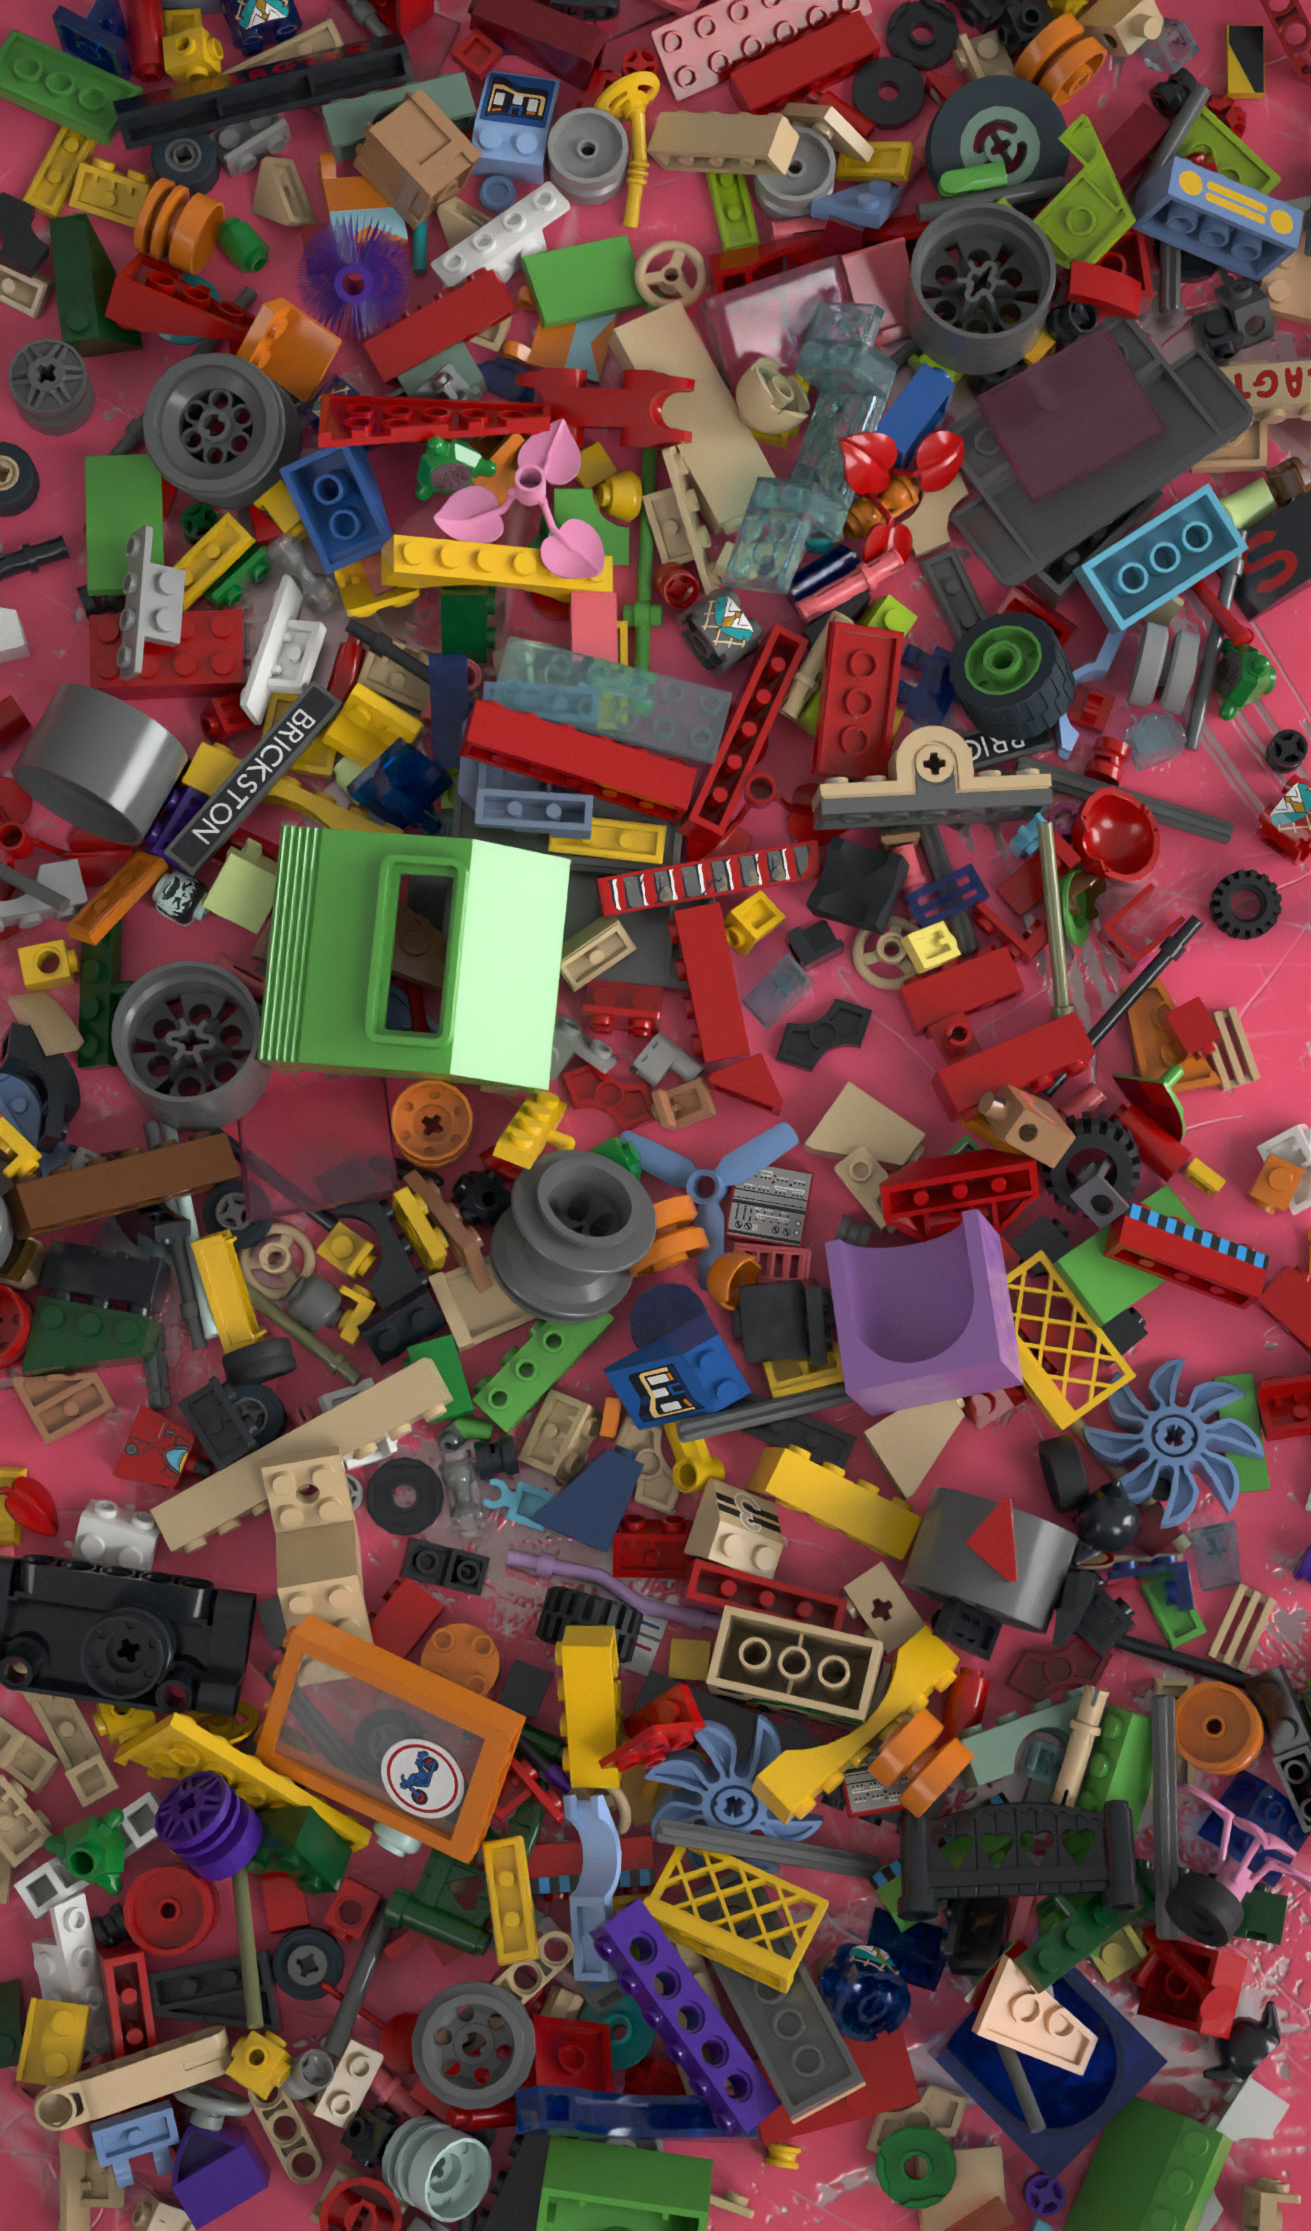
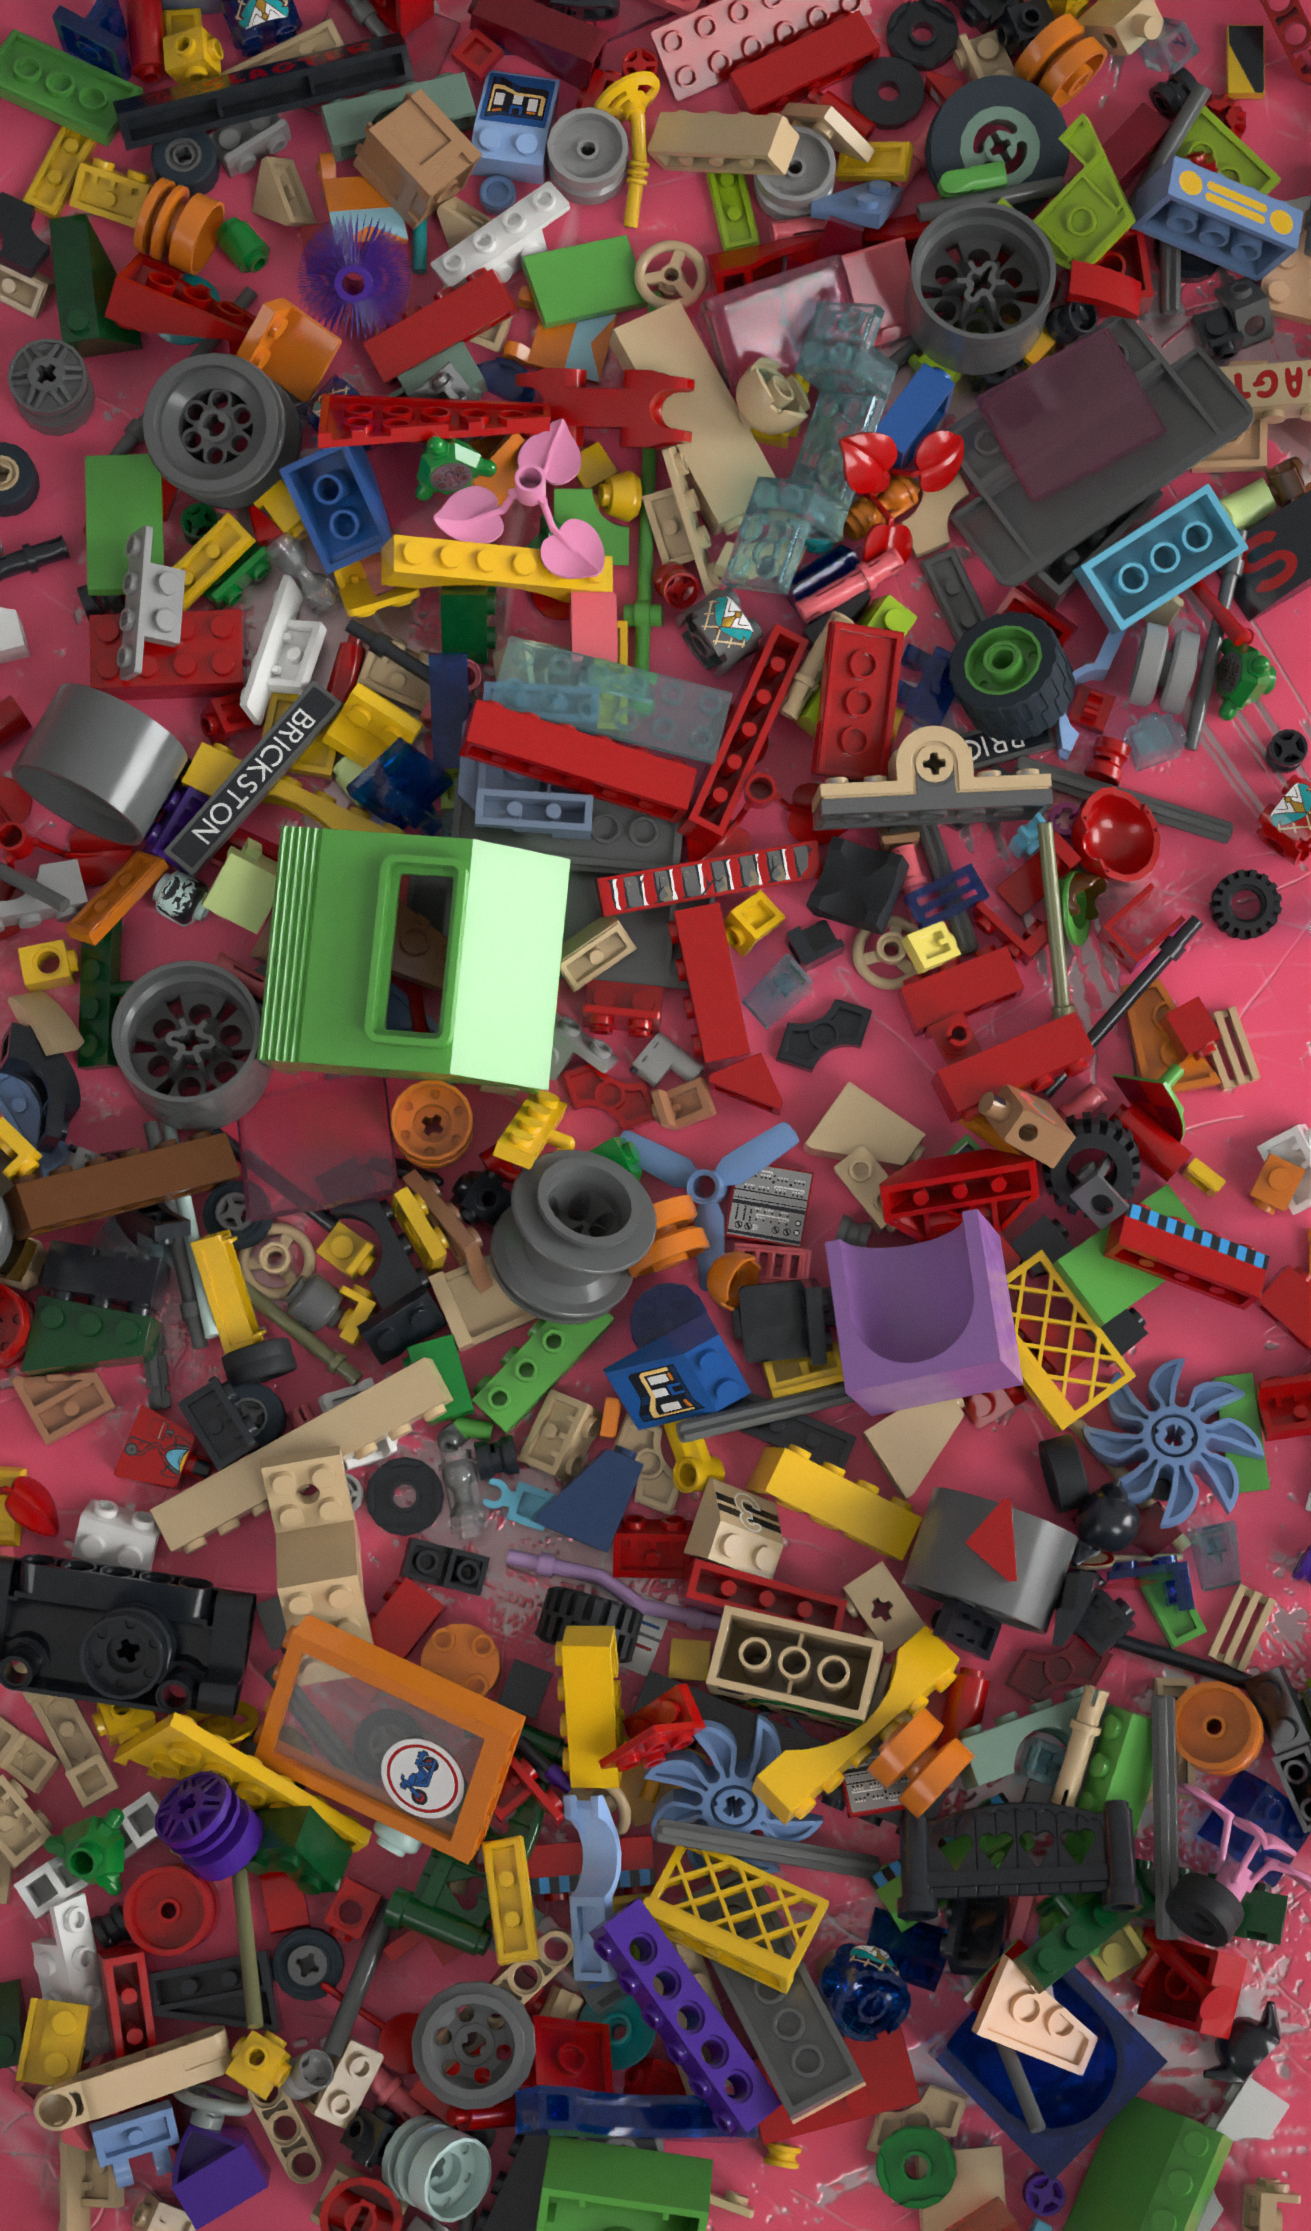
(616, 841): yellow tile -> none

